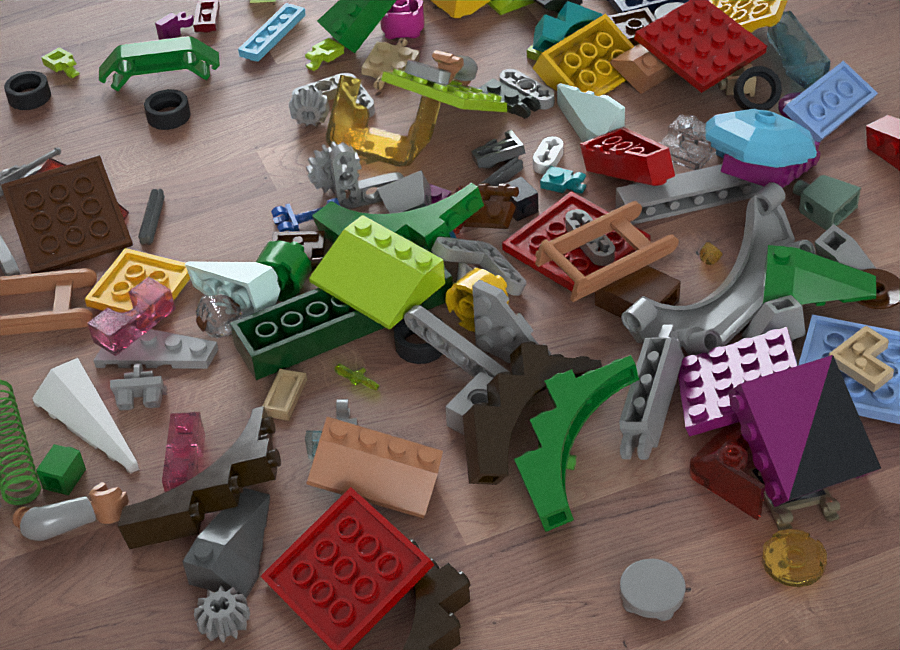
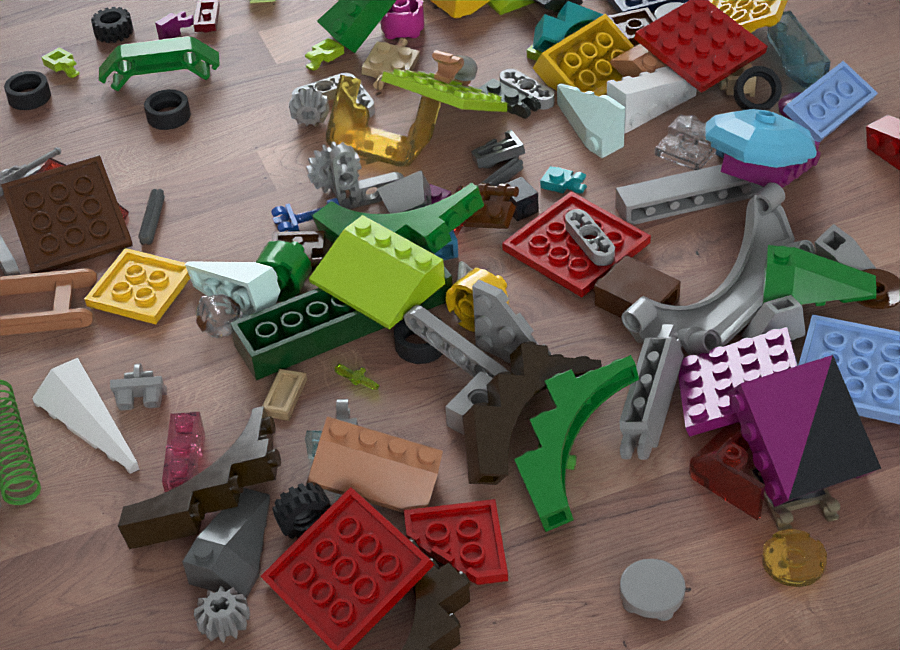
(61, 469): green brick -> none
(64, 516): light grey piece -> none
(112, 24): none -> black tyre
(119, 330): clear pink arch -> none
(162, 348): light grey wing -> none
(271, 32): medium azure plate -> none
(300, 508): none -> black tyre
(428, 72): light grey beam -> none
(463, 536): none -> red plate
(483, 254): light grey beam -> none
(547, 154): white beam -> none
(616, 220): nougat piece -> none
(628, 157): red wedge -> none
(649, 95): none -> white wedge
(710, 254): clear yellow hinge -> none
(827, 200): sand green torso -> none
(859, 361): tan plate -> none

